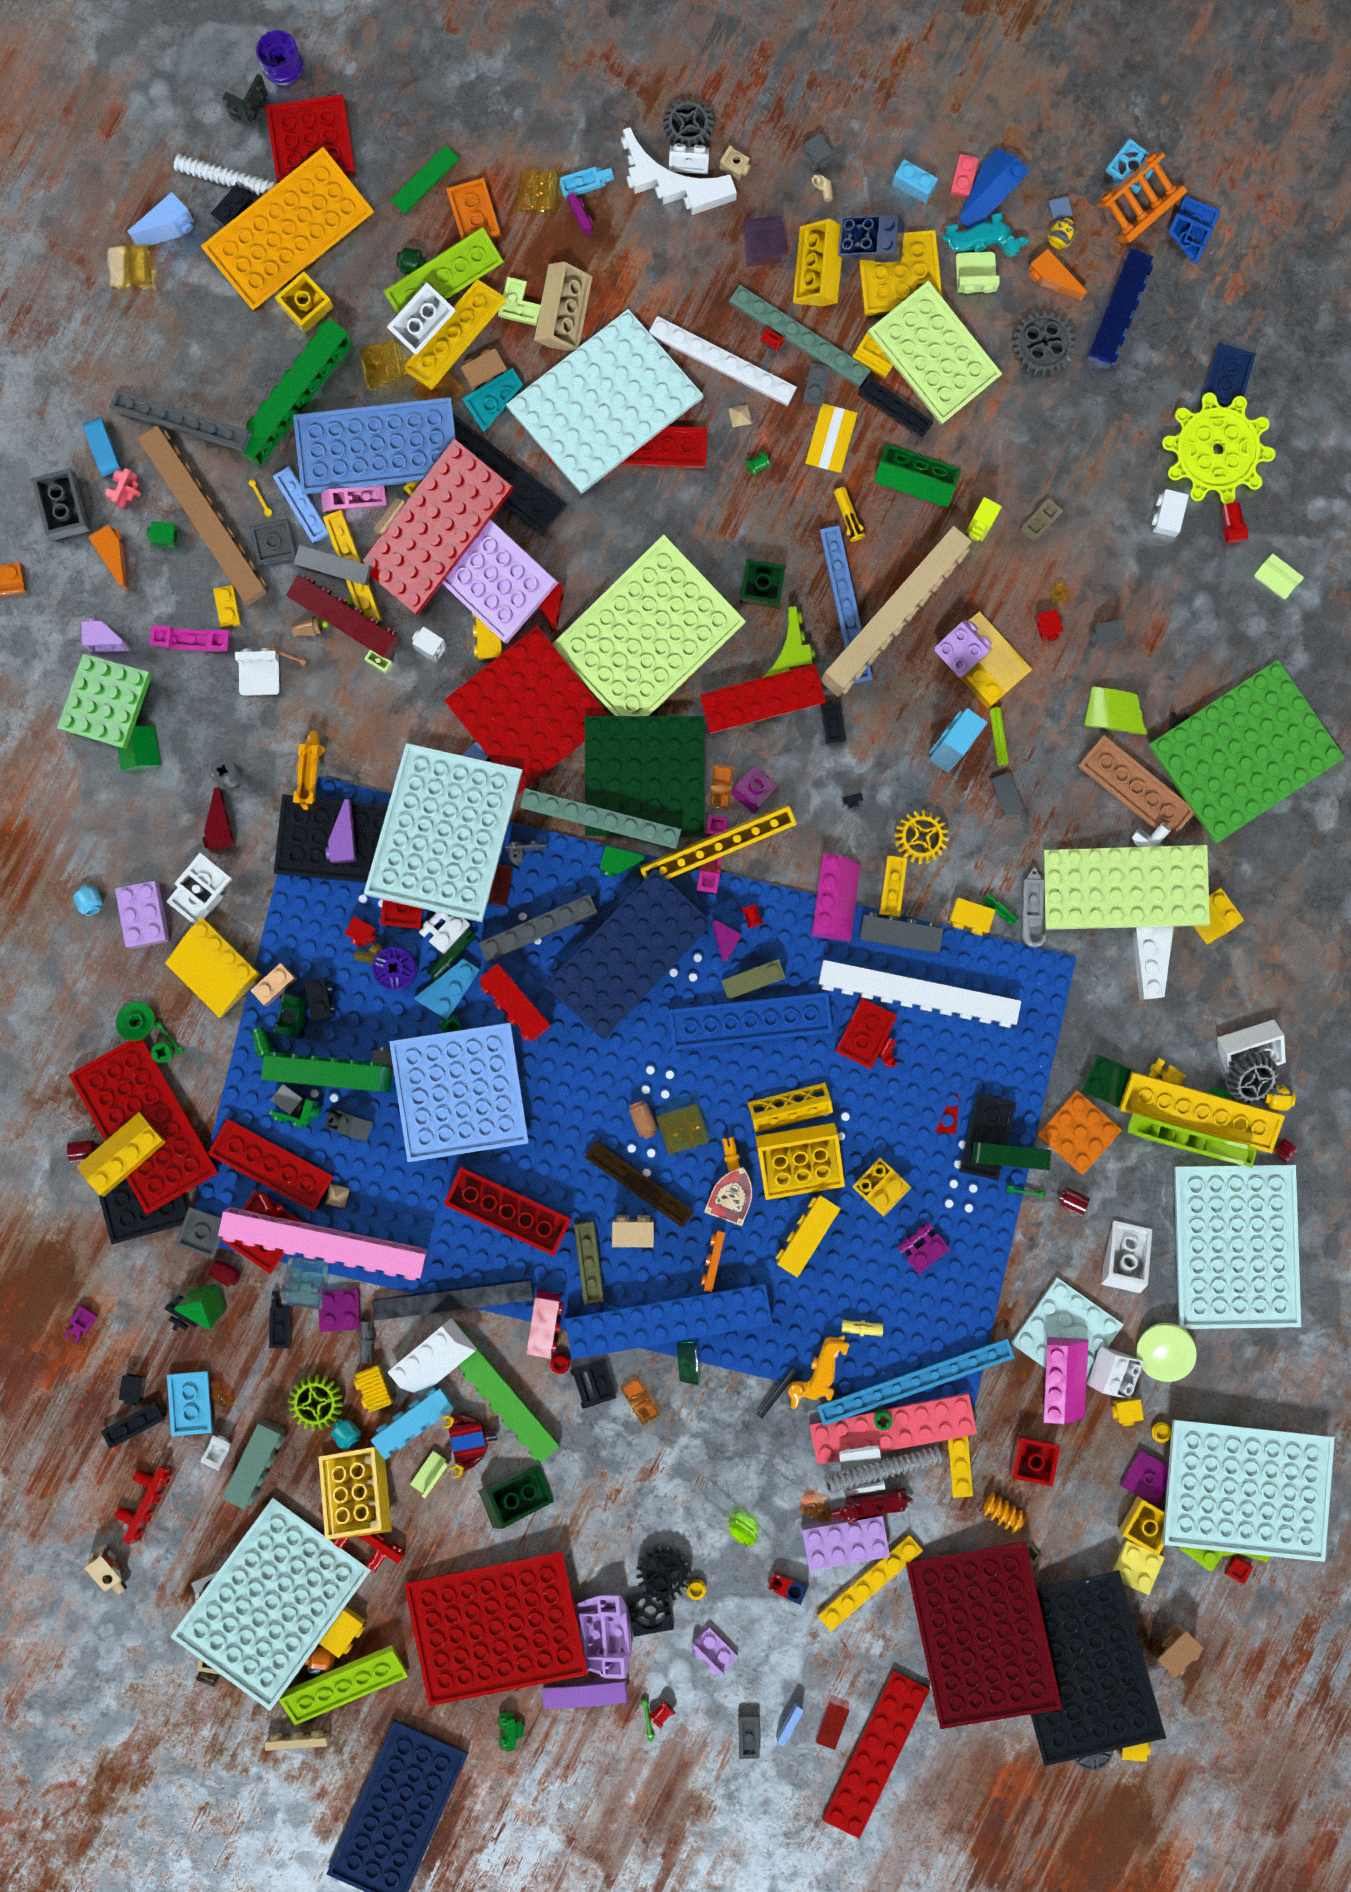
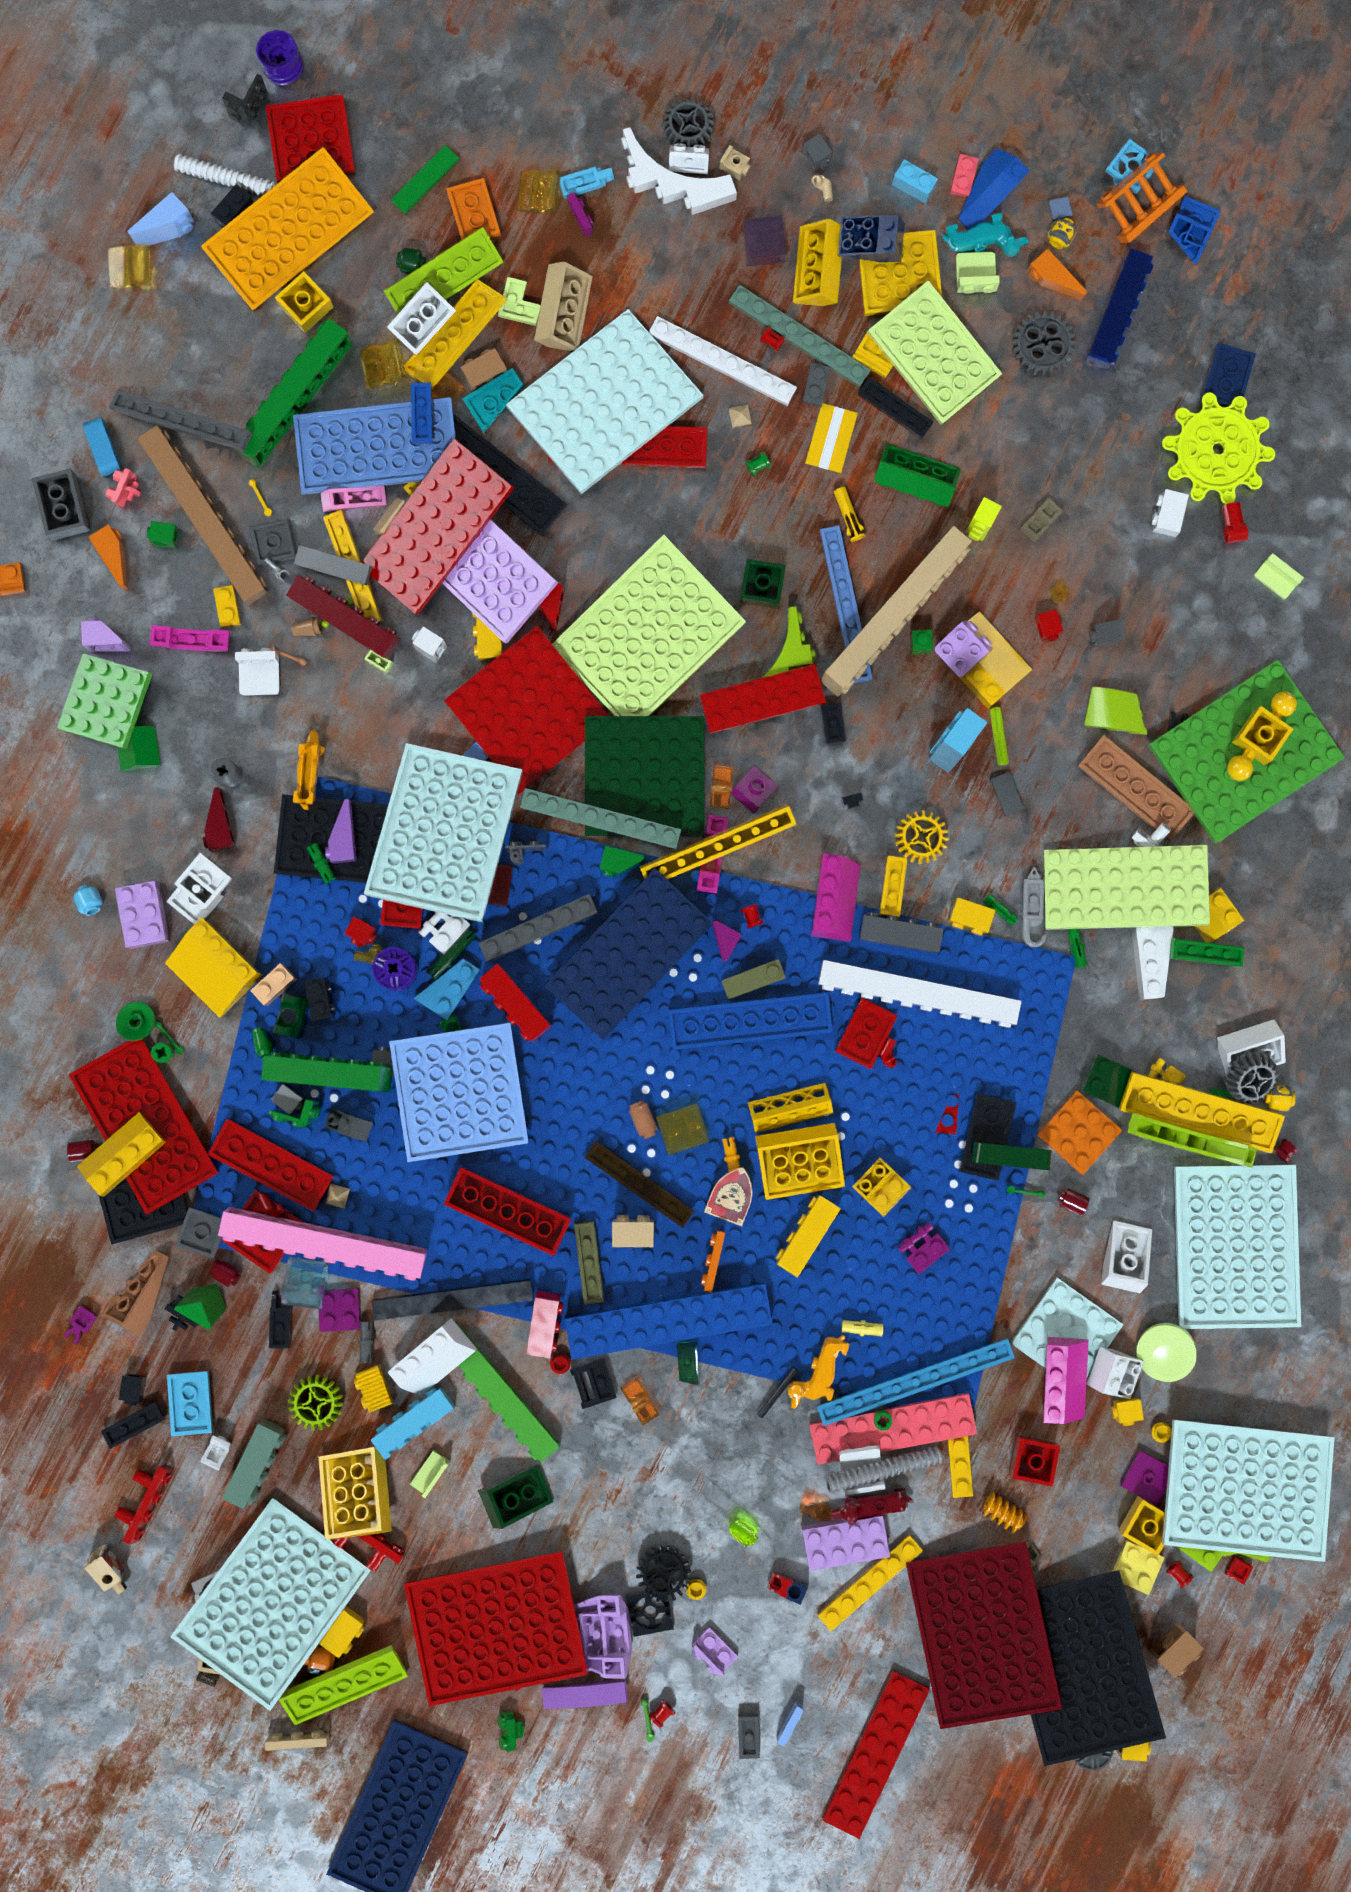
(136, 1302): none -> nougat wedge
(218, 1396): clear orange arm -> none
(278, 570): none -> light grey hand
(301, 505): light blue tile -> none
(321, 863): none -> green pin
(345, 1434): teal head -> none
(421, 413): none -> blue plate
(467, 1441): torso -> none
(832, 1726): clear red tile -> none
(921, 642): none -> green brick
(1077, 948): none -> green pin
(1179, 1574): none -> red bush
(1206, 952): none -> green tile
(1262, 736): none -> yellow brick

